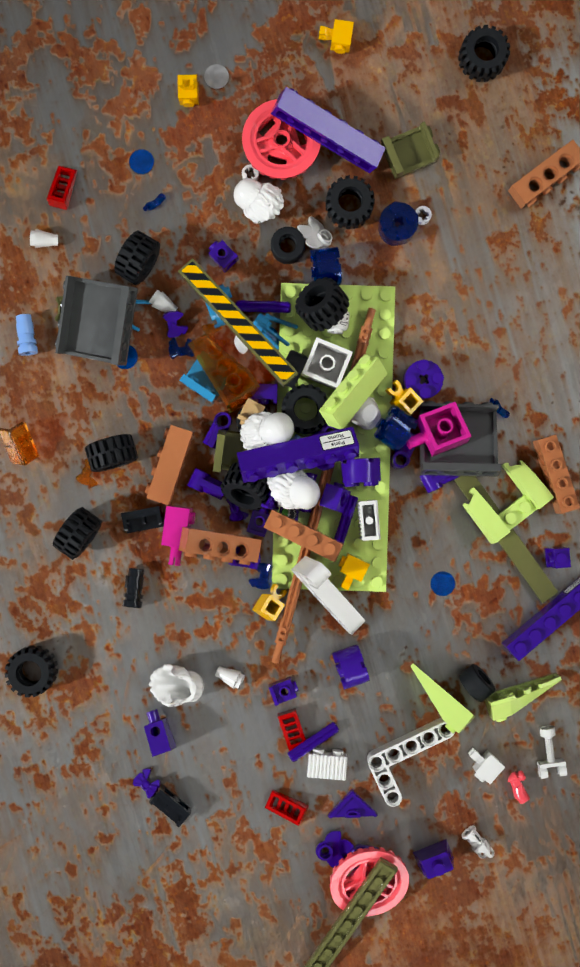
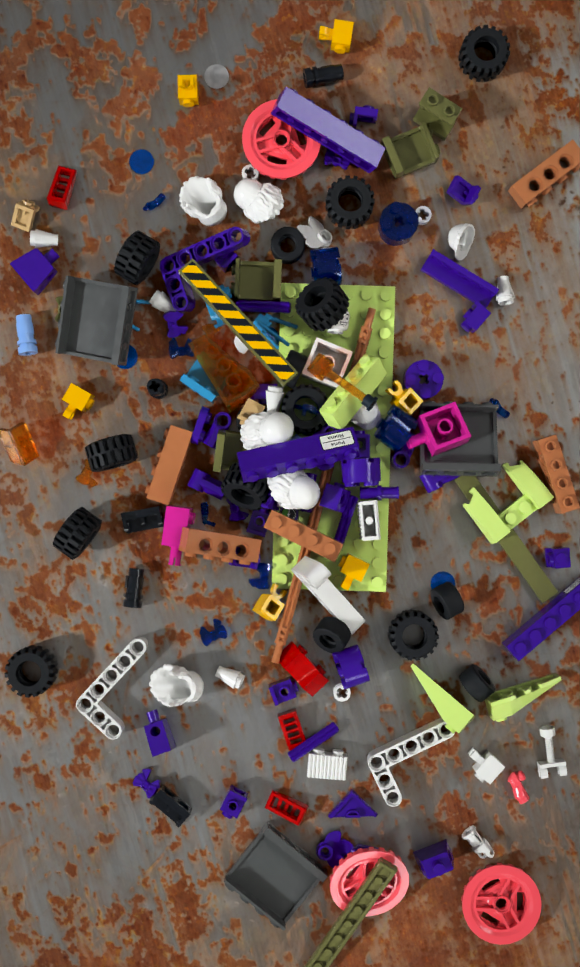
(24, 214): none -> tan bracket
(36, 268): none -> dark purple torso
(77, 399): none -> yellow brick
(108, 682): none -> white beam
(162, 389): none -> black axle
(195, 252): none -> dark purple beam
(203, 200): none -> white hair
(203, 419): none -> dark purple plate
(204, 512): none -> clear blue piece
(219, 632): none -> clear blue piece
(235, 796): none -> dark purple brick
(257, 280): none -> olive panel
(274, 398): none -> white cone
(274, 875): none -> dark grey panel
(302, 668): none -> red brick
(307, 408): none -> clear blue piece
(321, 75): none -> black axle
(322, 367): none -> clear orange piece
(330, 158): none -> dark purple piece
(331, 634): none -> black tyre
(341, 698): none -> white bush
(363, 114): none -> dark purple bracket
(364, 451): none -> dark purple brick
(379, 492): none -> dark purple pin
(421, 649): none -> black tyre
(437, 113): none -> olive panel
(447, 600): none -> black tyre
(459, 279): none -> dark purple fence
(461, 239): none -> white hat
(463, 191): none -> dark purple bracket
(475, 317): none -> dark purple brick
(505, 294): none -> white cone
(511, 923): none -> coral gear

